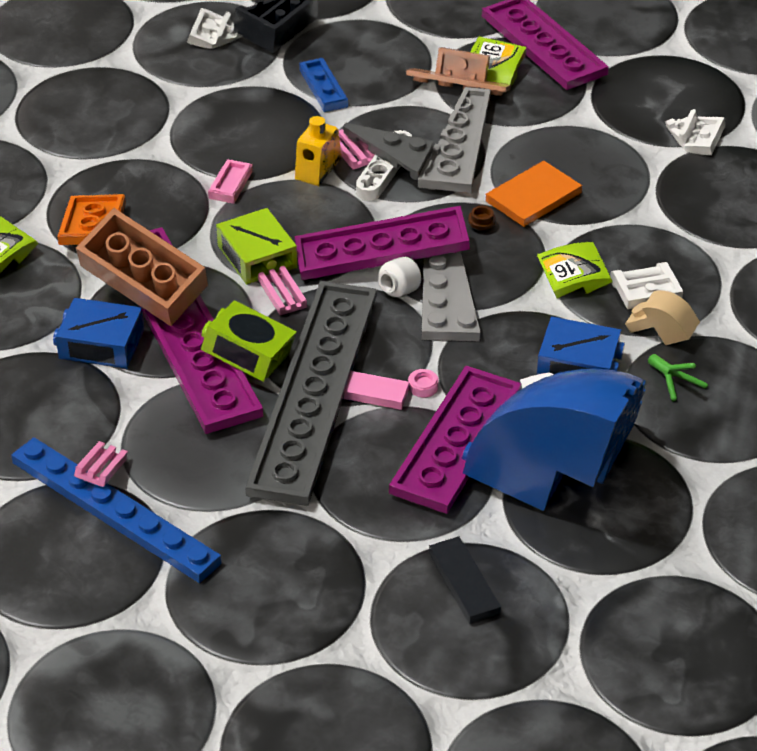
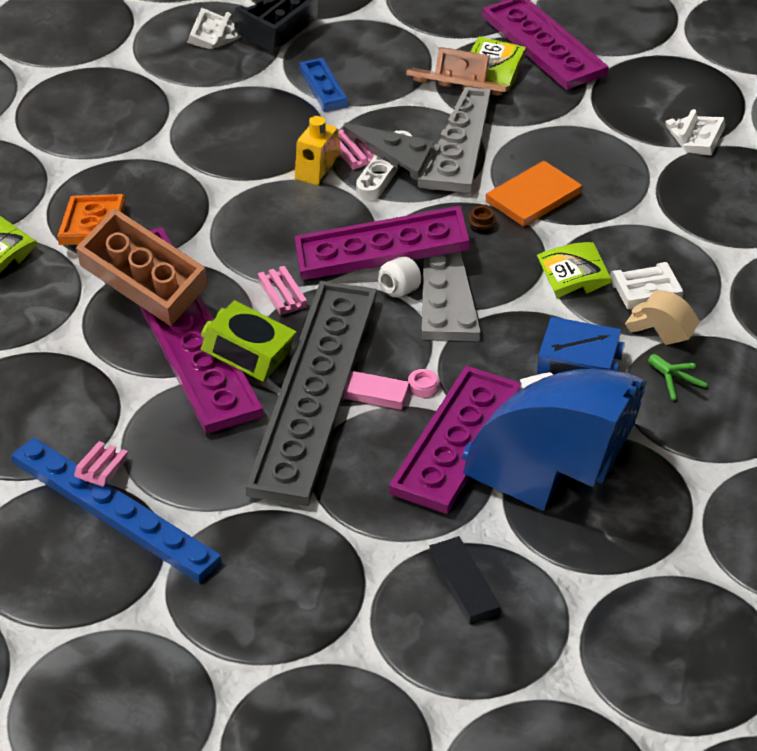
(99, 333): blue brick -> none
(230, 181): bright pink tile -> none
(256, 244): lime brick -> none

